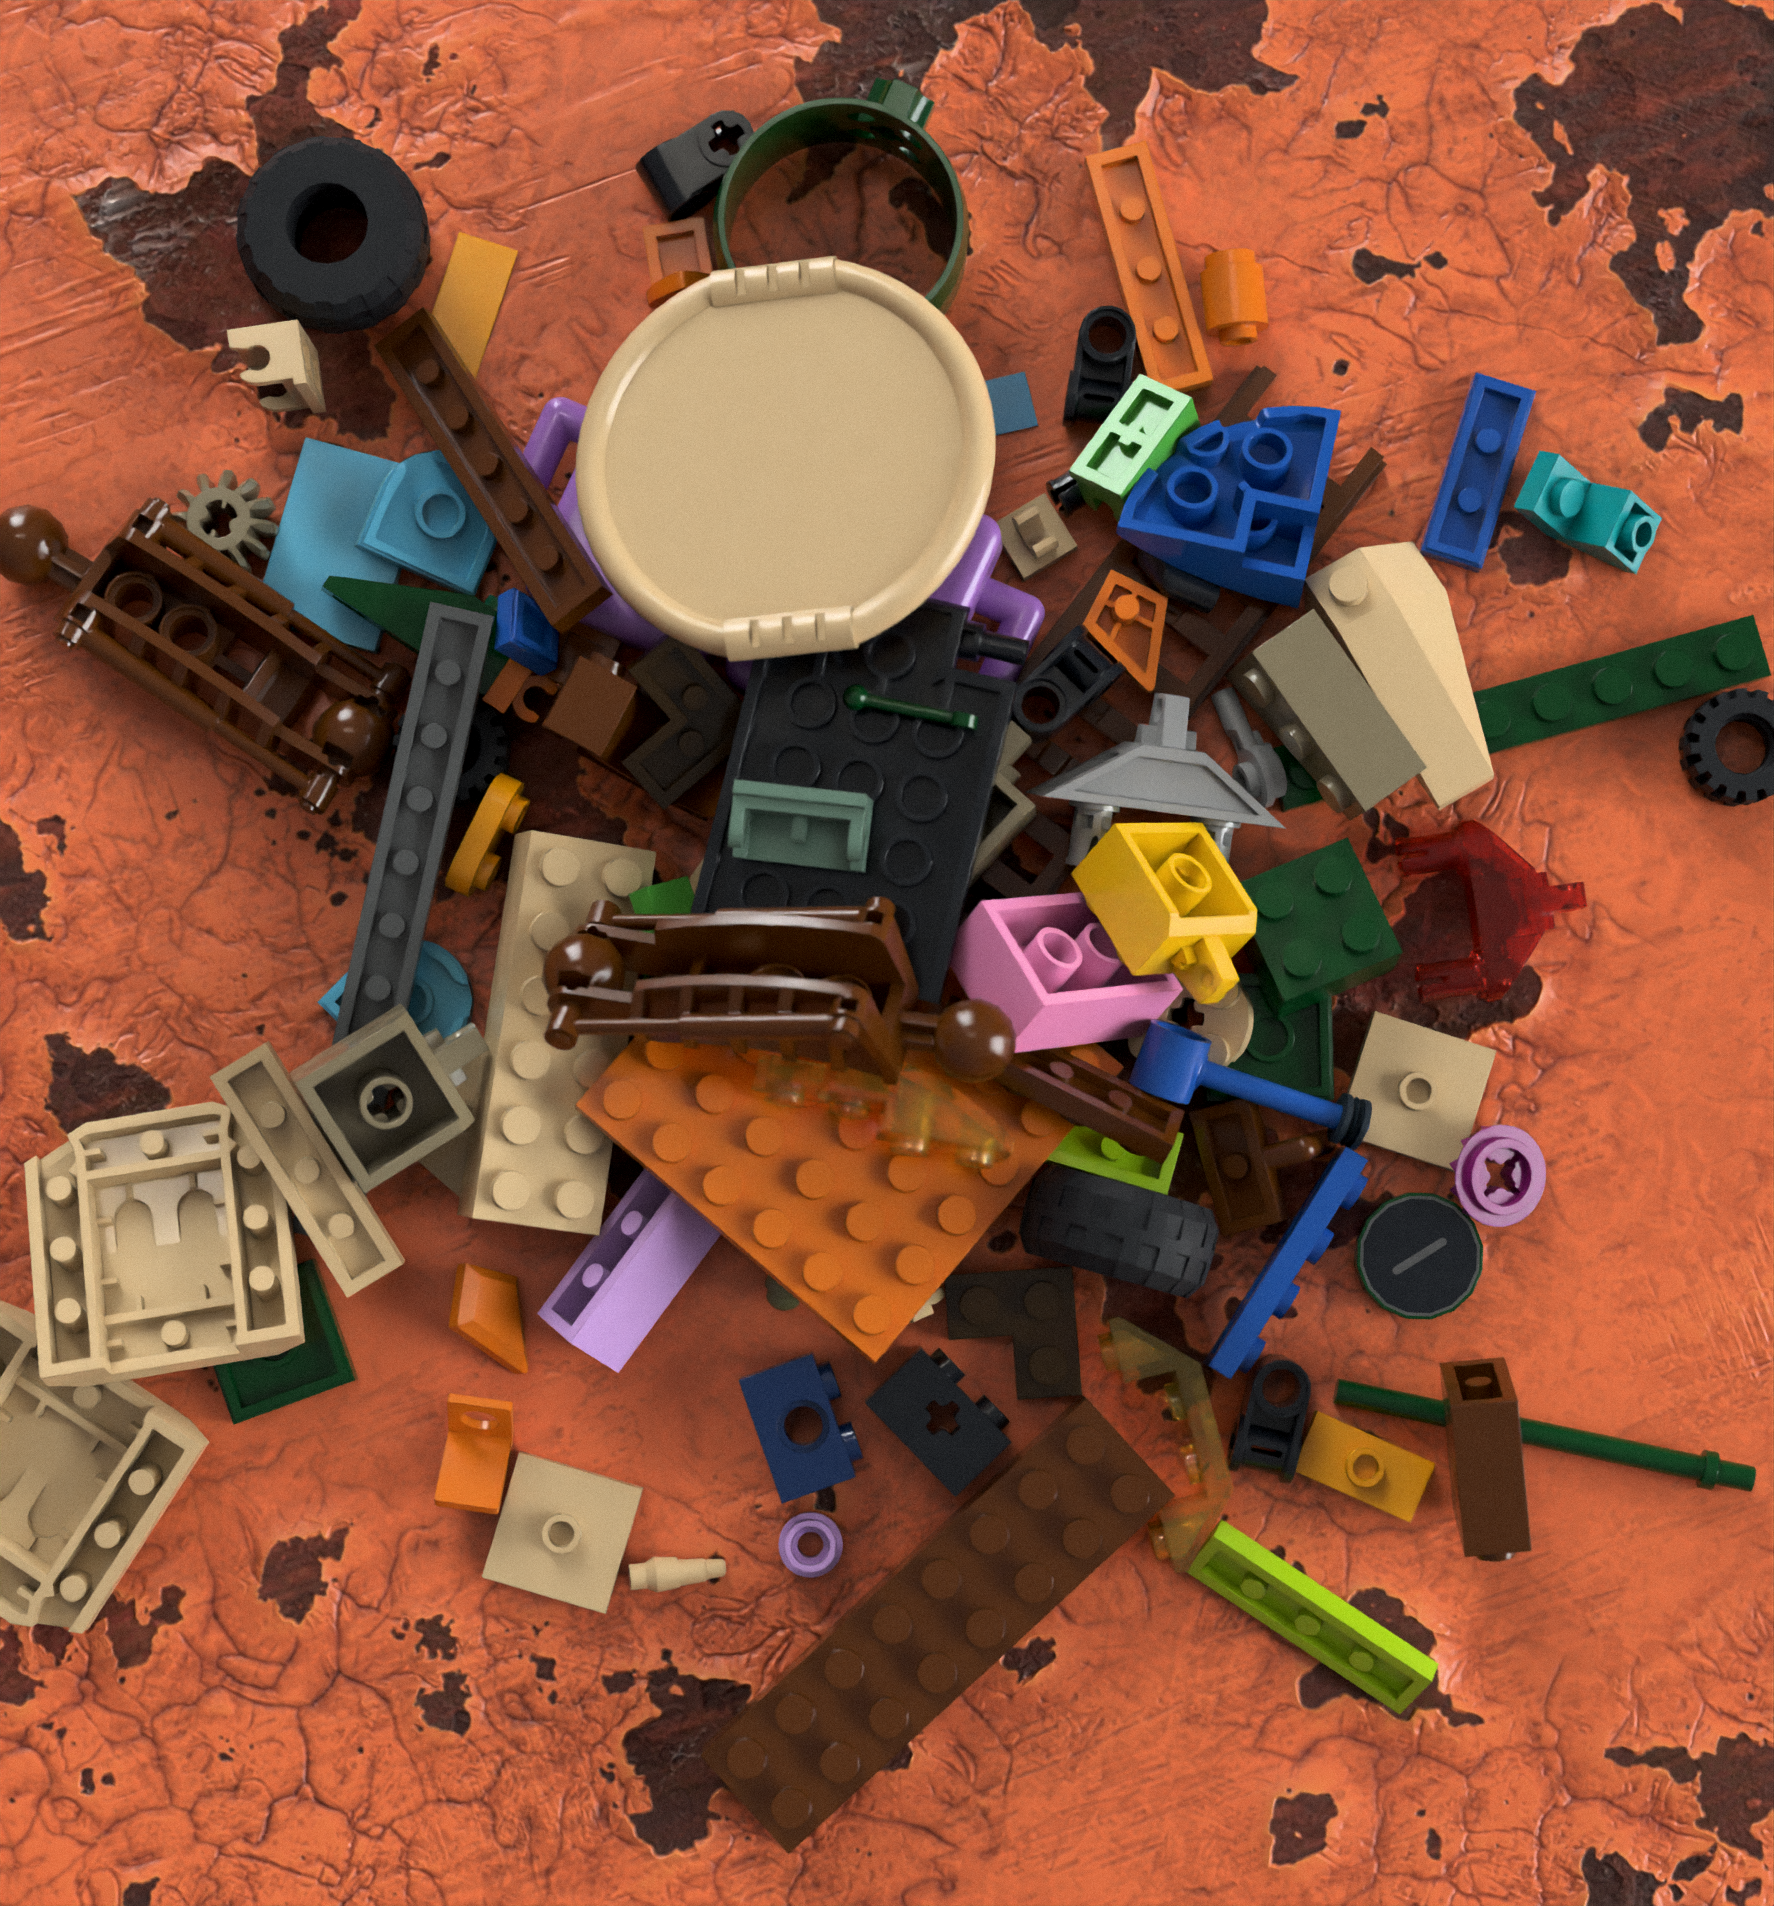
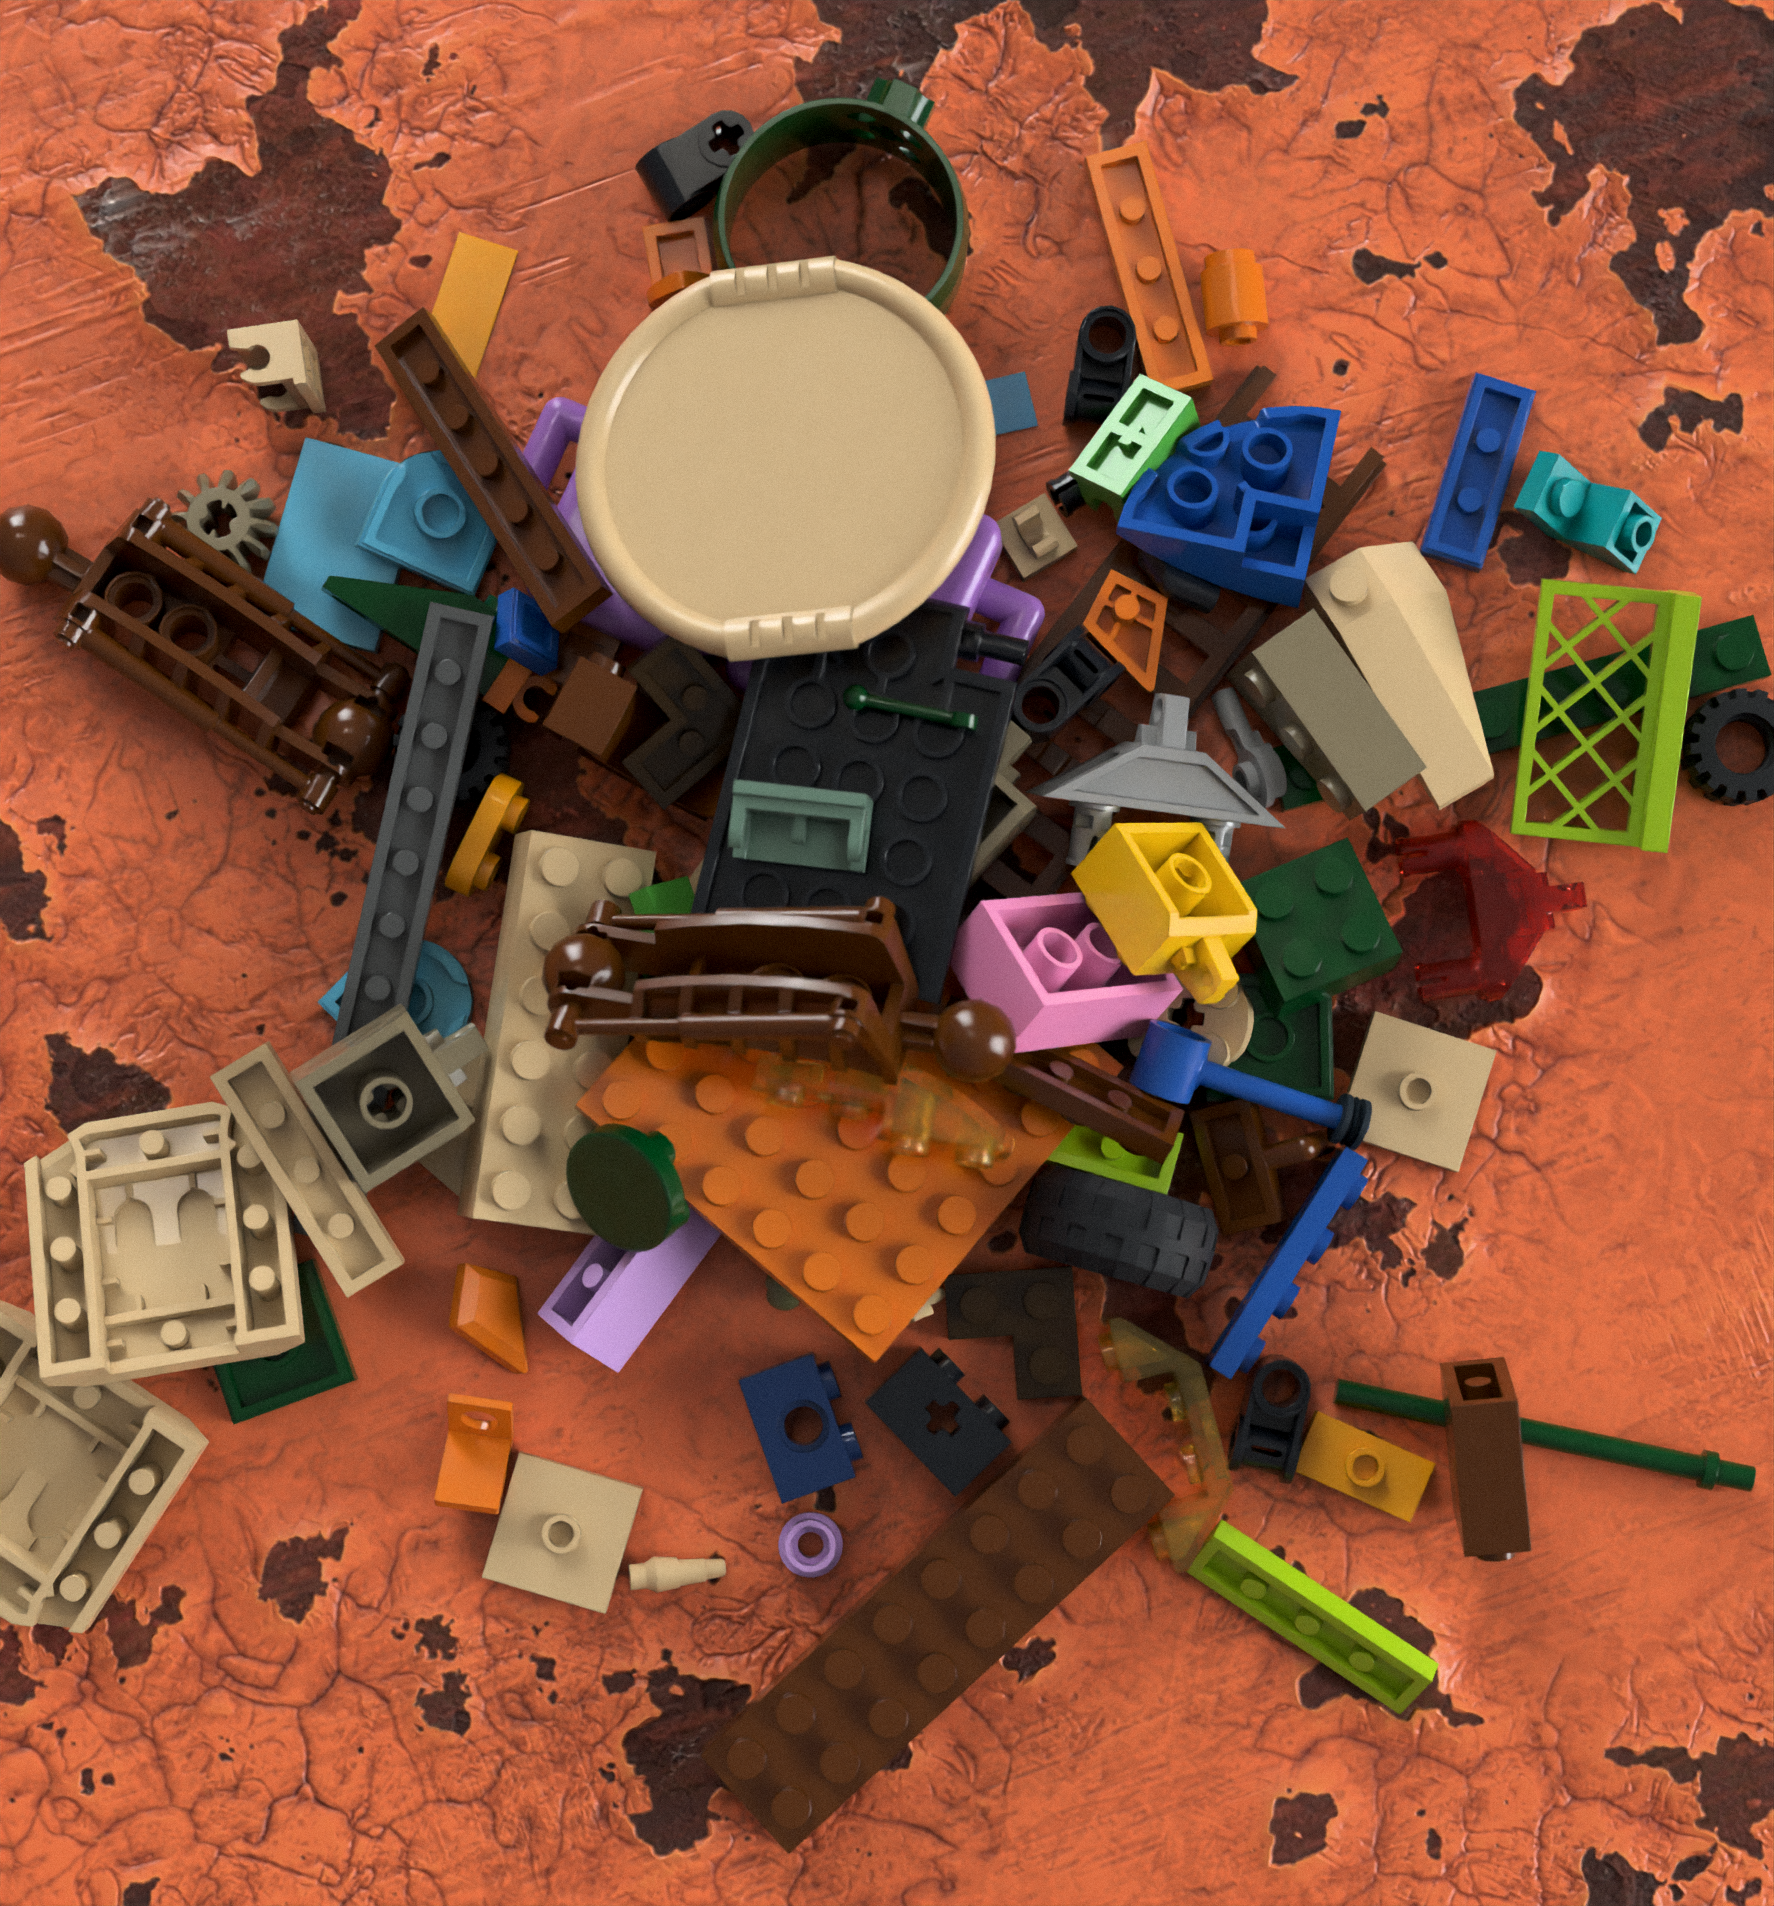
(317, 178): black tyre -> none
(627, 1186): none -> dark green tile
(1418, 1255): black tile -> none
(1522, 1173): gear -> none
(1661, 720): none -> lime fence

